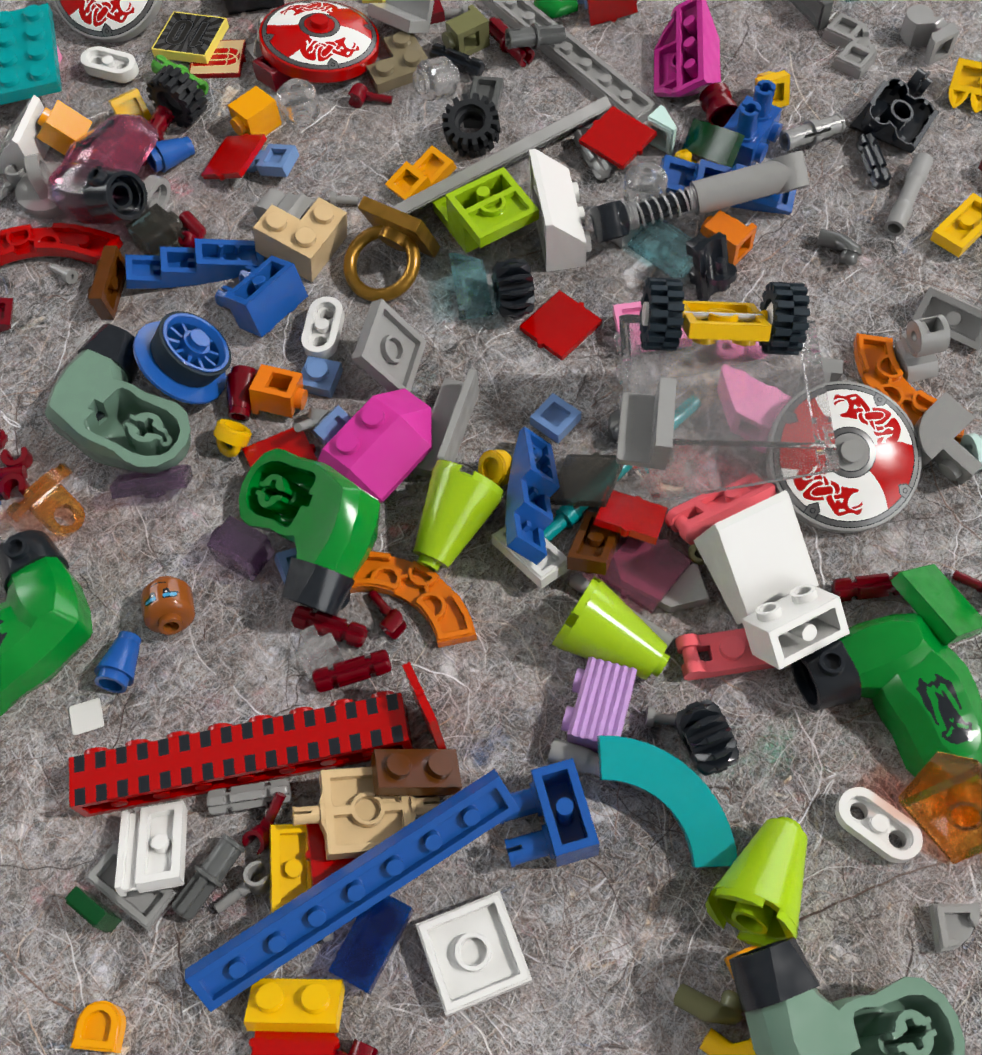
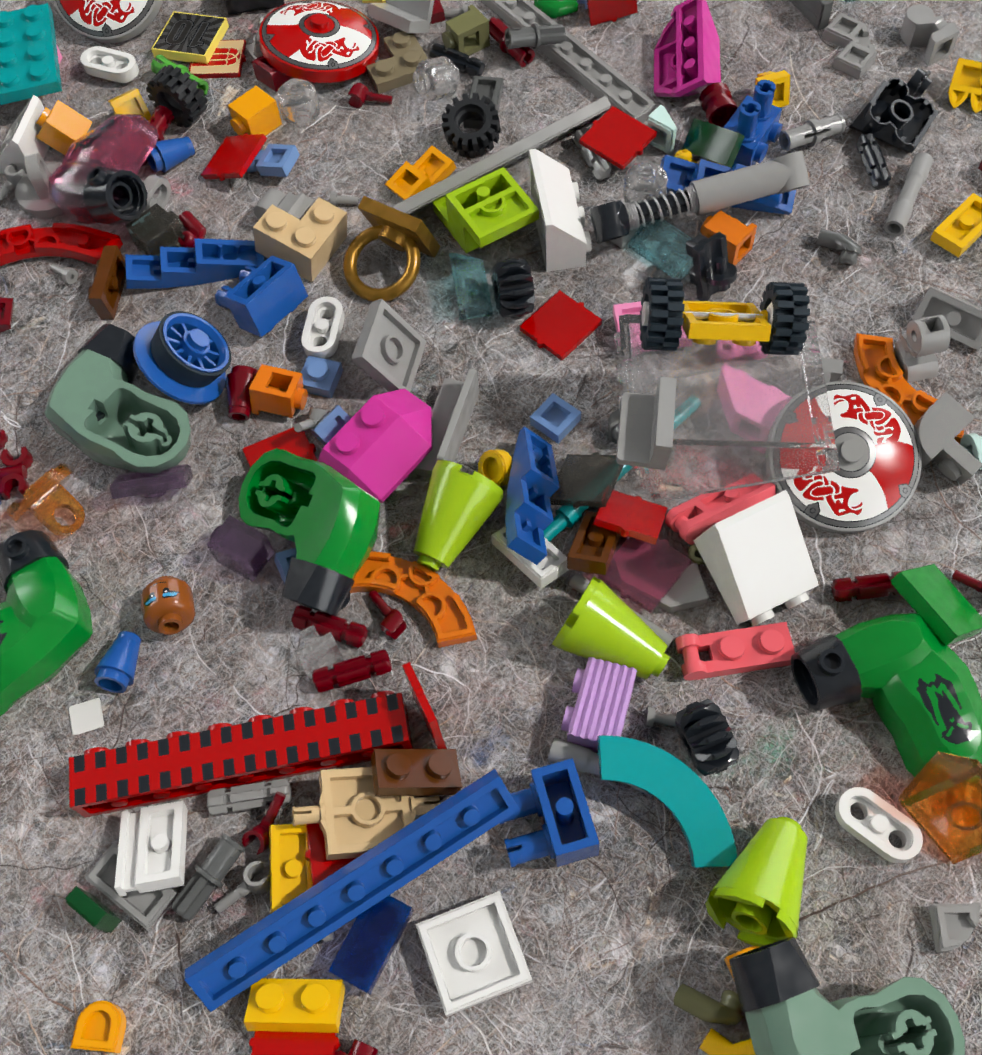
(233, 434): yellow tile -> none
(795, 625): white brick -> none

